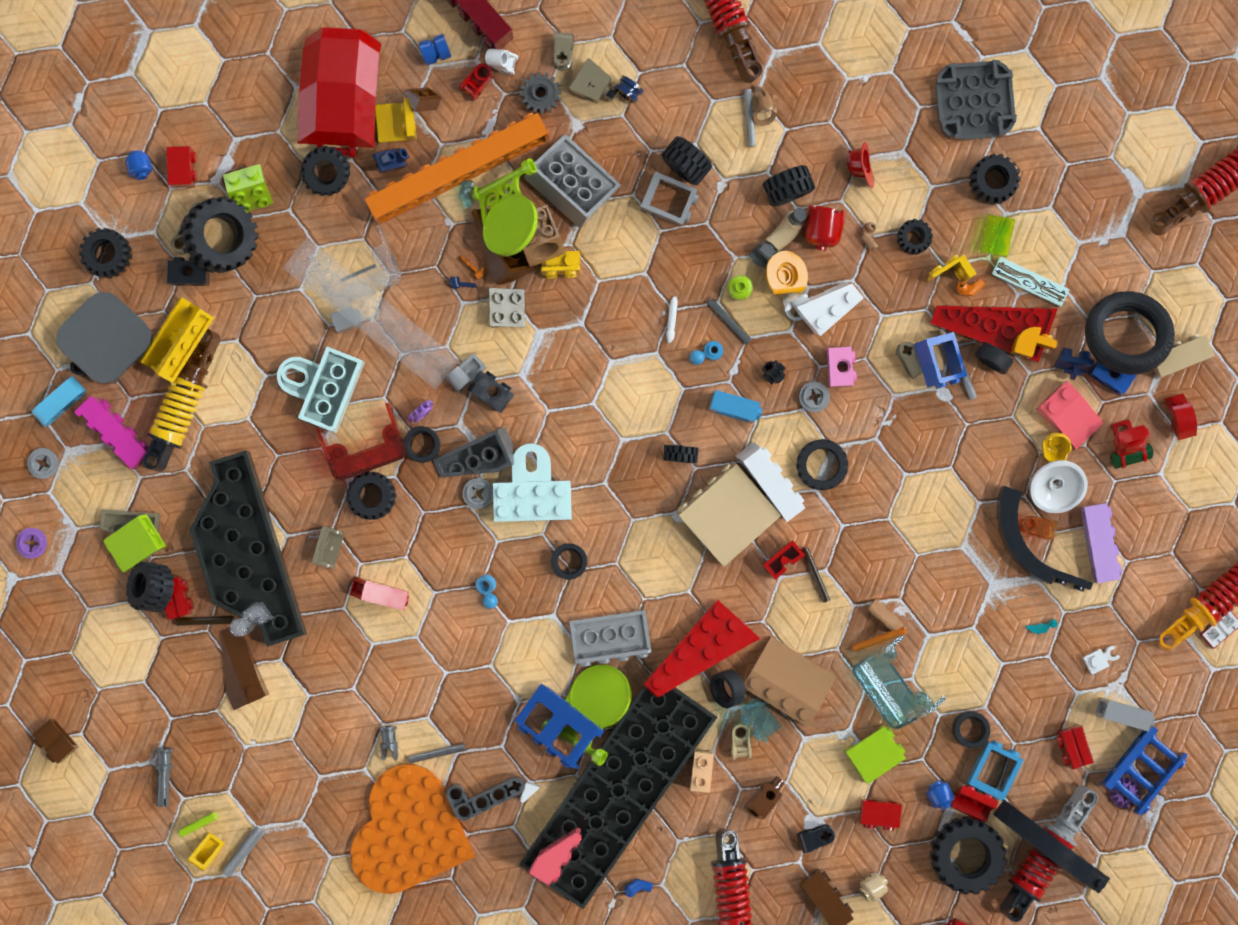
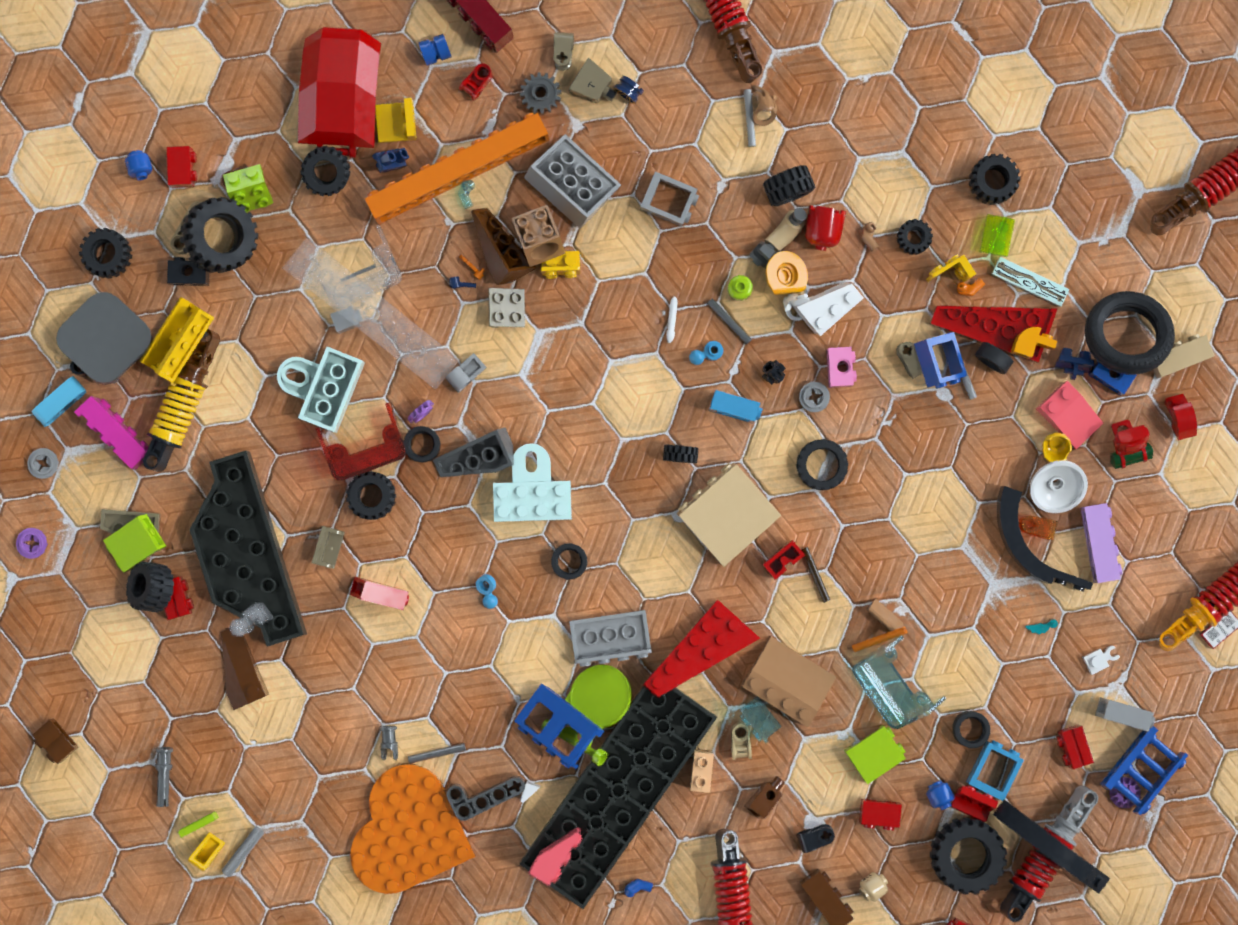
(204, 621): dark brown bar -> none
(423, 99): reddish brown slope -> none
(478, 484): light grey gear -> none
(480, 386): black brick -> none
(501, 60): white piece -> none
(511, 219): lime piece -> none
(686, 160): black tyre -> none
(736, 686): black tyre -> none
(771, 481): white wedge -> none
(859, 164): red piece -> none
(975, 100): dark grey tile -> none

